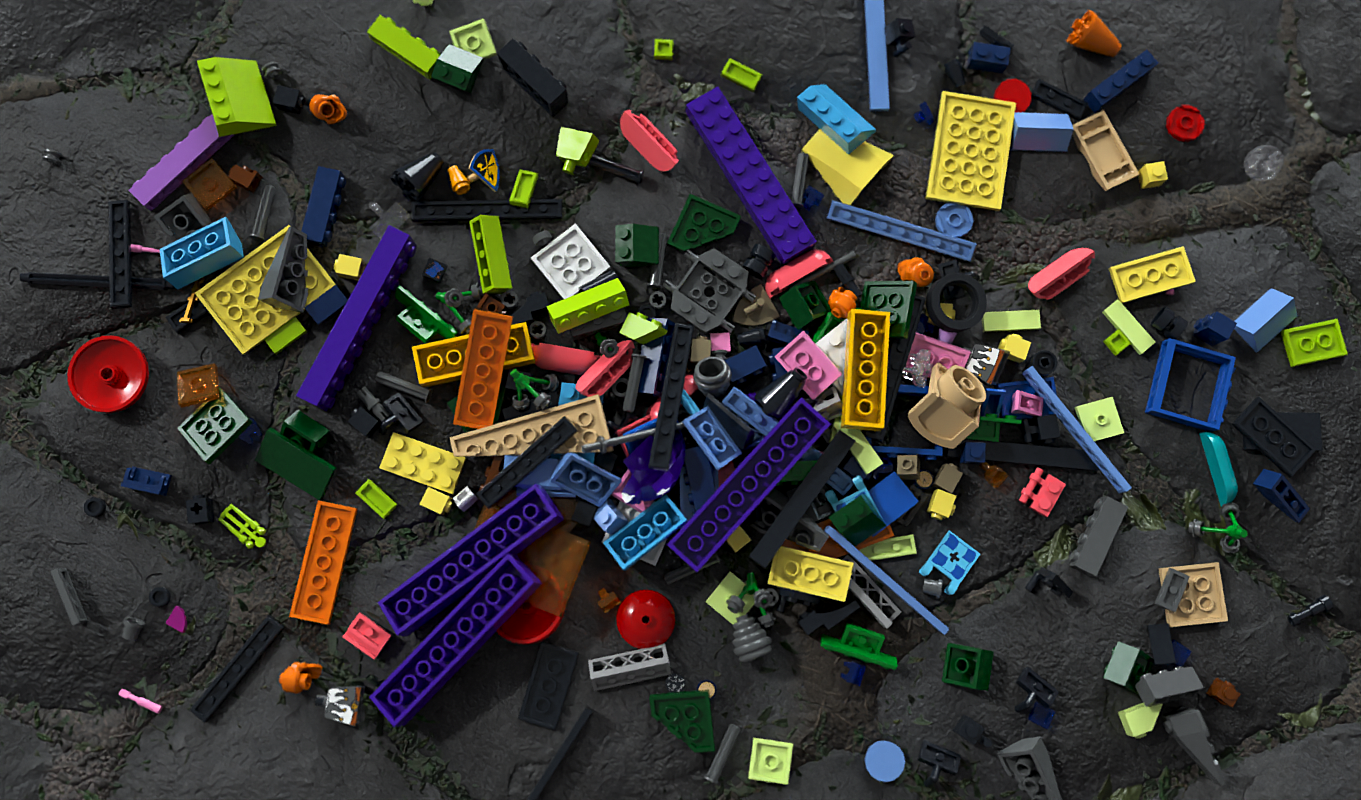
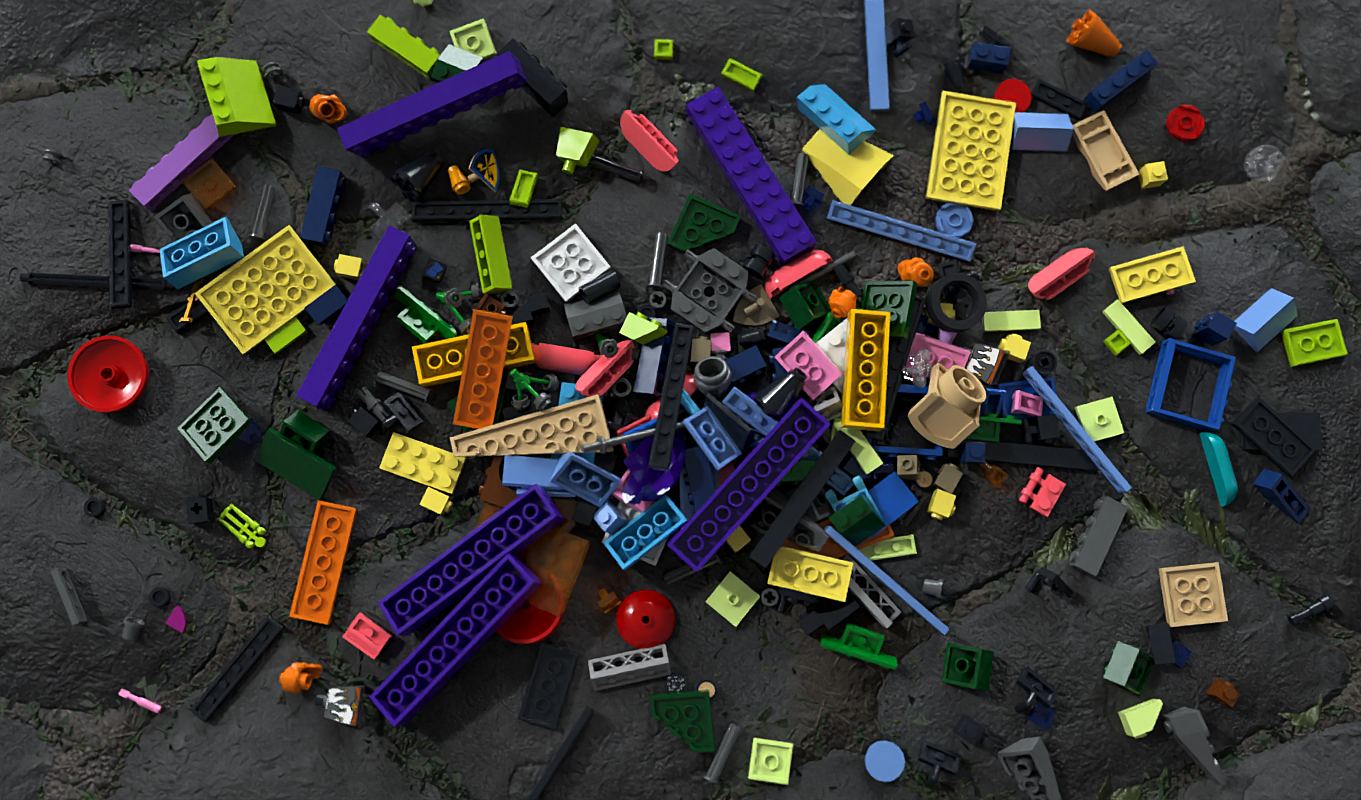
(146, 480): dark blue hinge -> none
(197, 385): clear orange plate -> none
(245, 177): reddish brown brick -> none
(285, 280): dark grey wedge -> none
(376, 499): lime tile -> none
(433, 104): none -> dark purple brick
(465, 499): white slope -> none
(527, 462): black tile -> none
(538, 324): dark grey bush -> none
(542, 238): dark grey tile -> none
(588, 305): lime brick -> none
(633, 382): dark grey axle -> none
(636, 245): dark green slope -> none
(750, 639): dark grey piece -> none
(762, 600): dark grey plant -> none
(855, 673): clear blue tile -> none
(951, 558): medium azure flag -> none
(1168, 686): dark grey brick -> none
(1172, 590): dark grey plate -> none
(1234, 532): plant -> none

